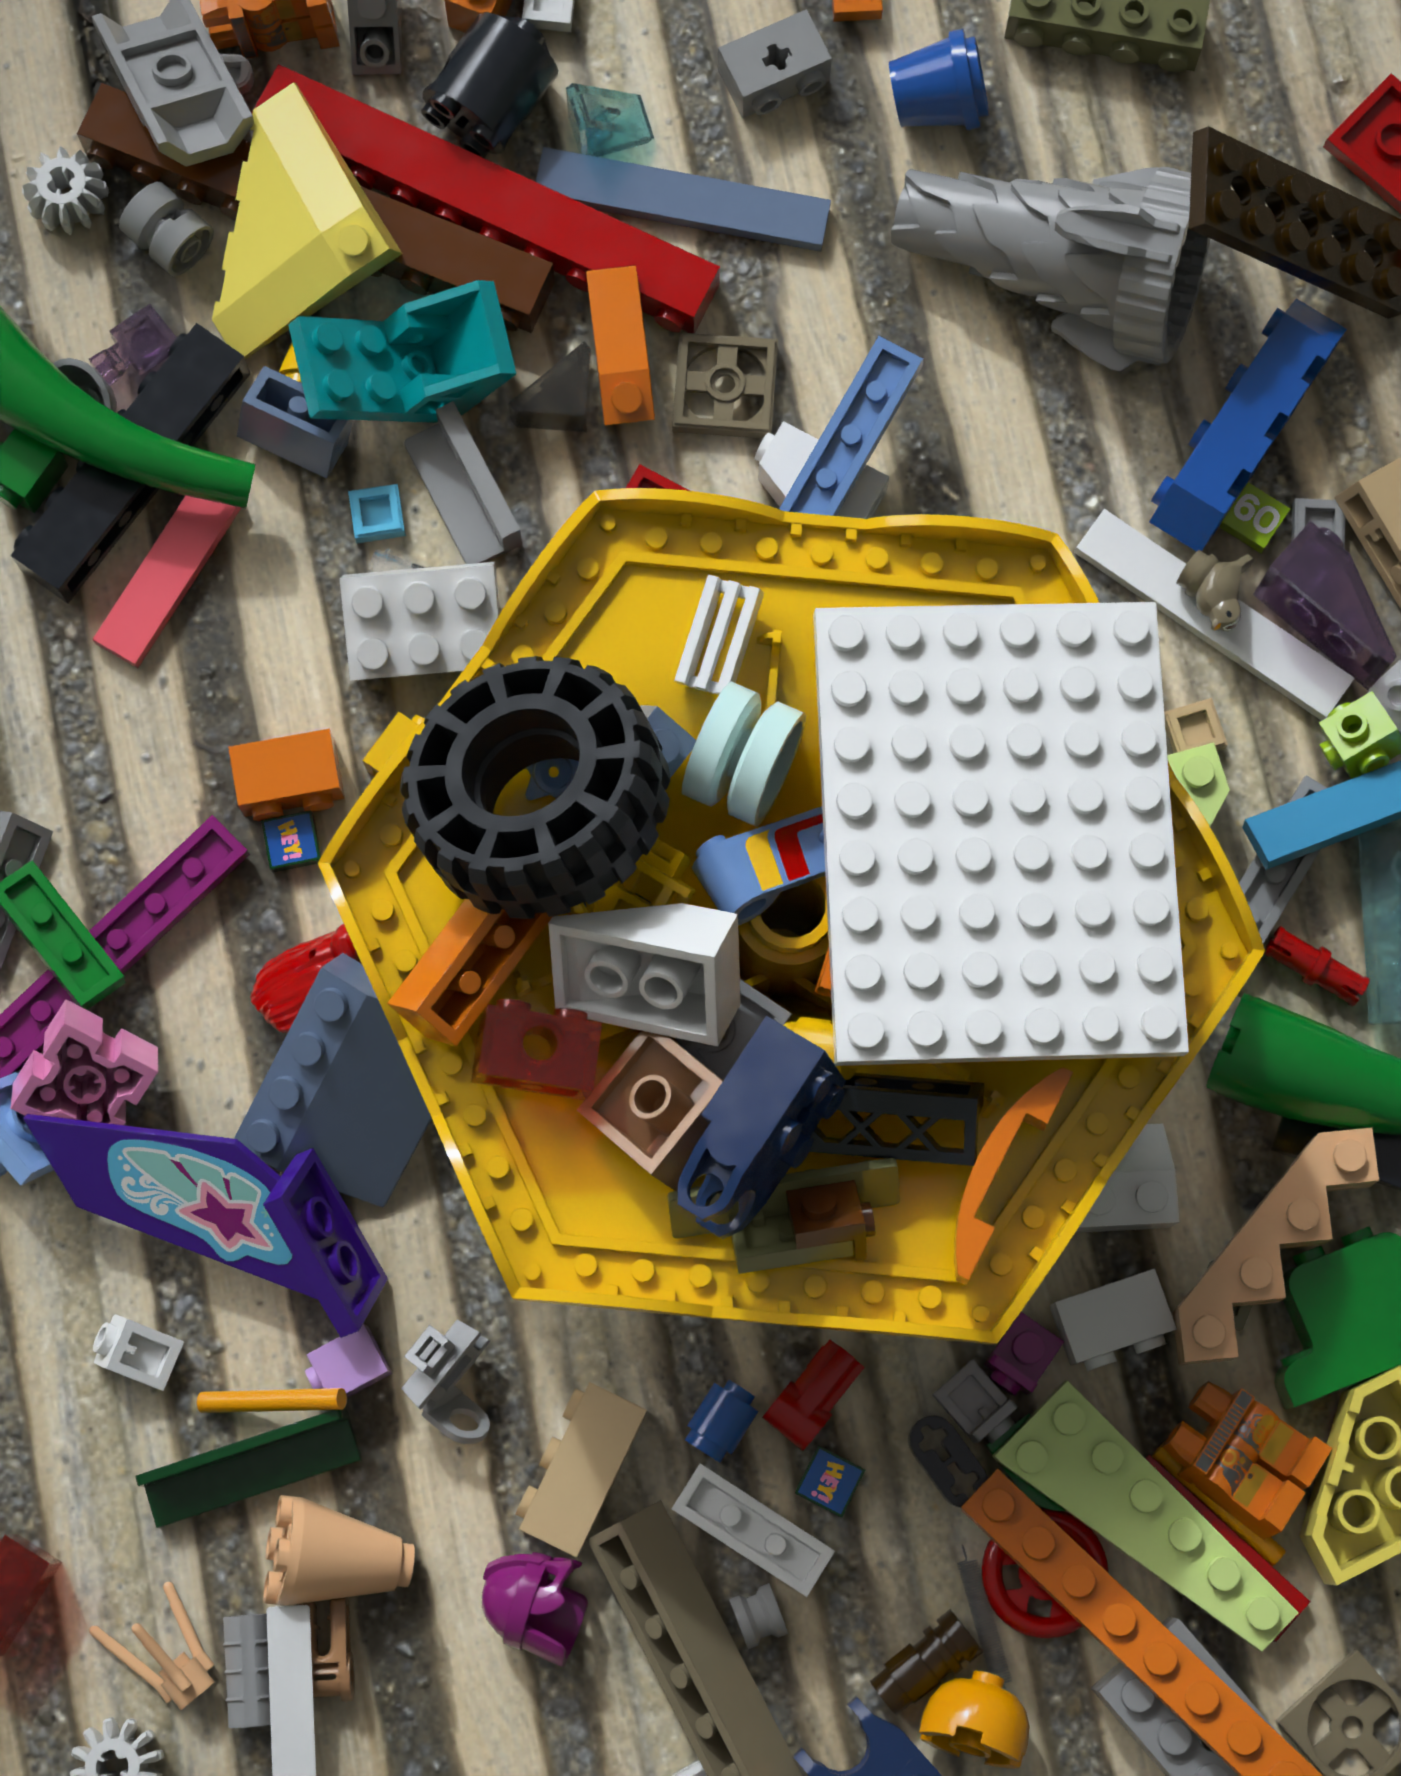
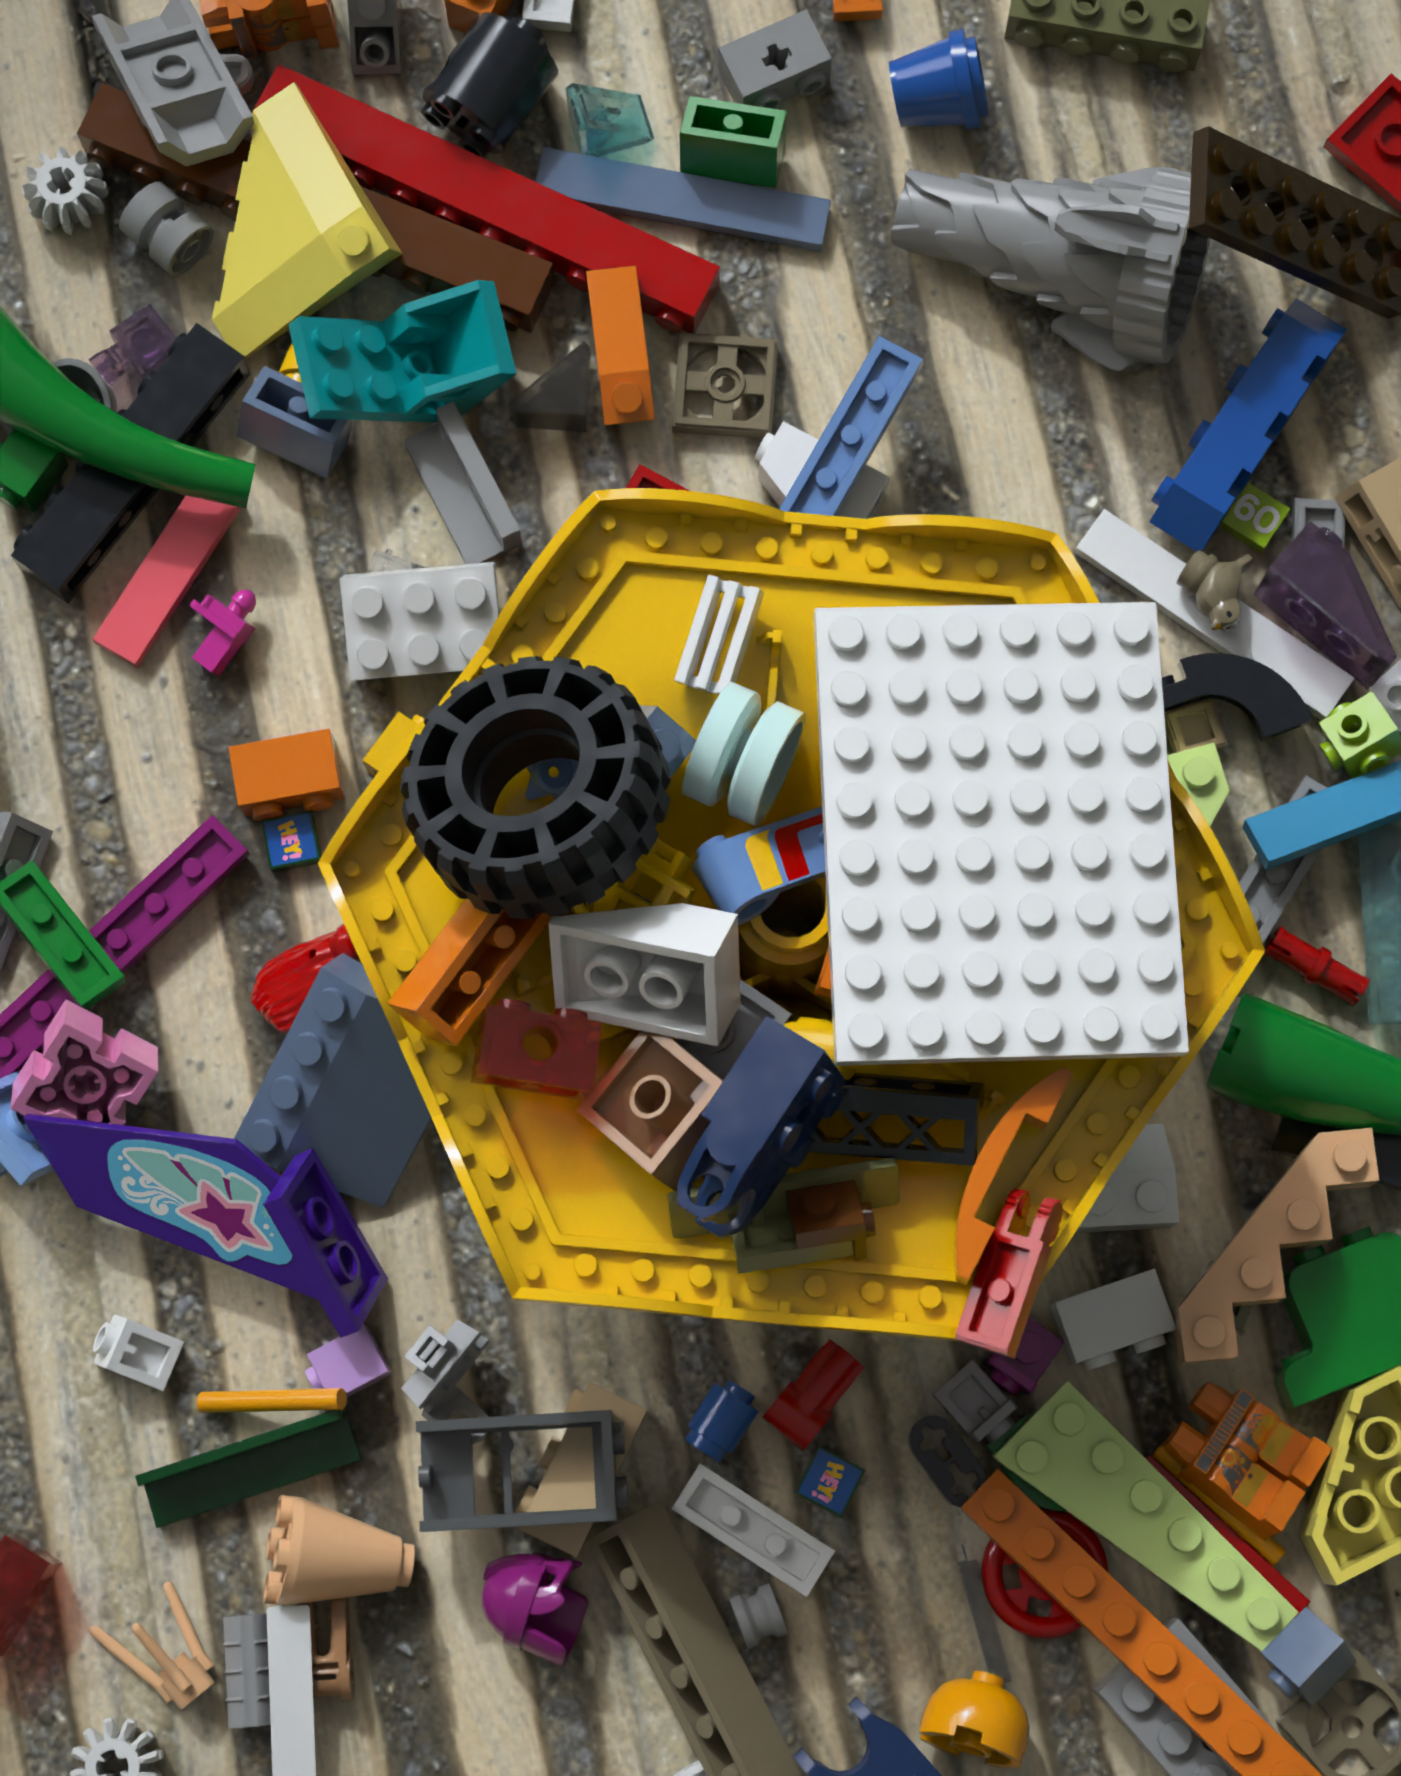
(229, 629): none -> dark pink piece
(376, 513): medium azure tile -> none
(449, 1470): none -> dark grey door
(732, 141): none -> green brick
(922, 1666): dark brown axle -> none
(1009, 1276): none -> red hinge
(1243, 682): none -> black arch
(1307, 1658): none -> sand blue brick

